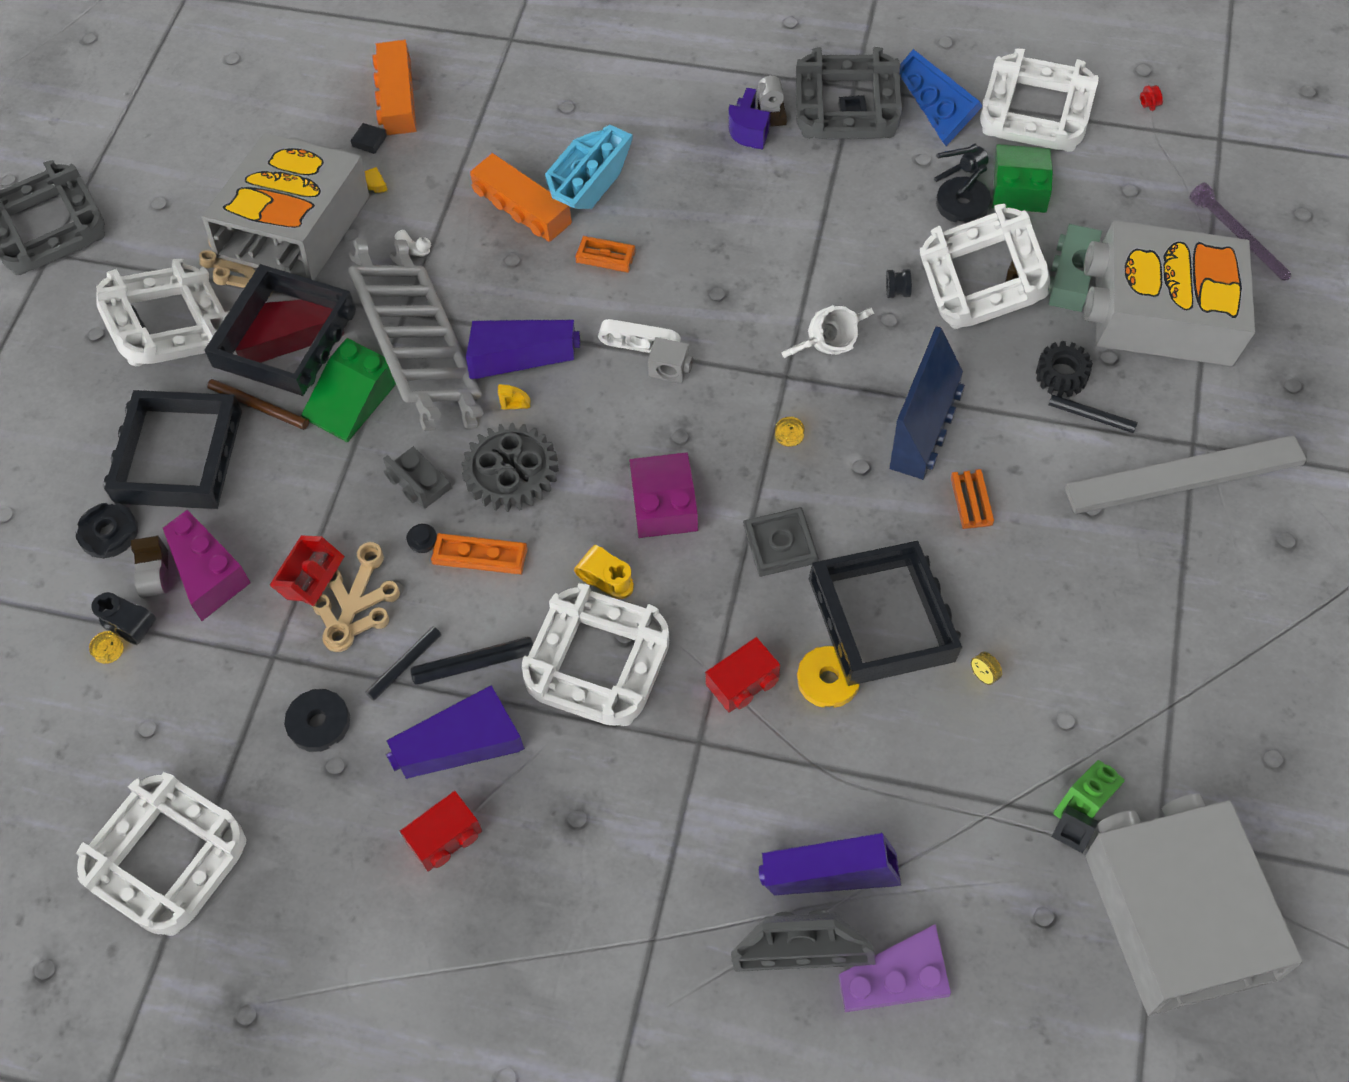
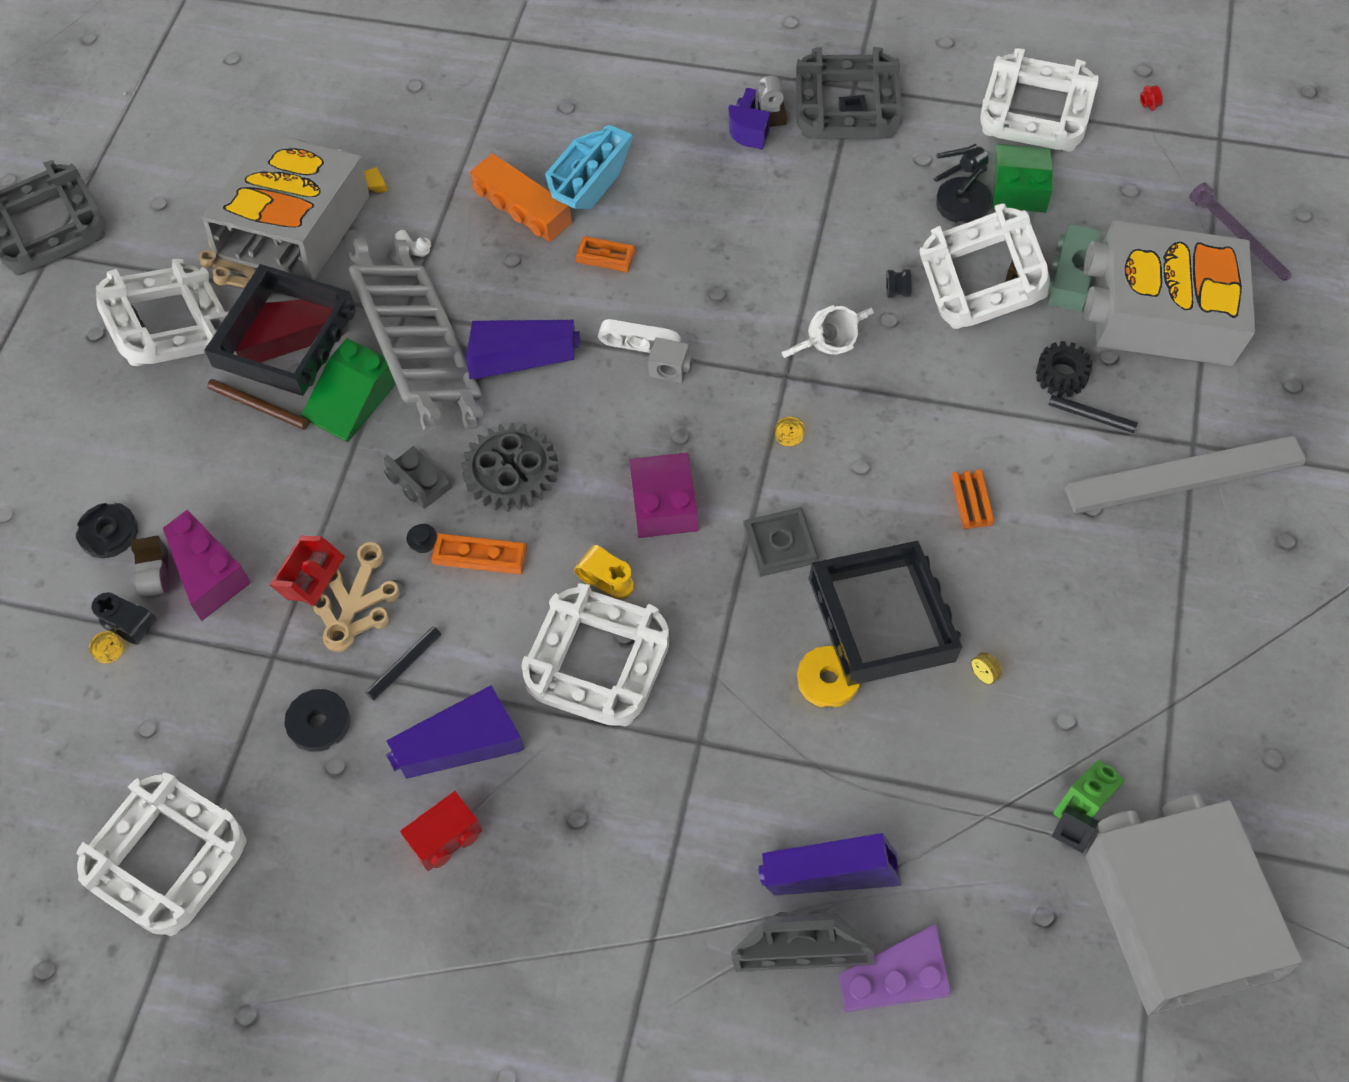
(217, 461): black window -> none
(368, 138): black tile -> none
(395, 87): orange brick -> none
(471, 660): black axle -> none
(513, 397): yellow tile -> none
(743, 675): red brick -> none
(927, 409): dark blue slope -> none
(940, 97): blue wing -> none

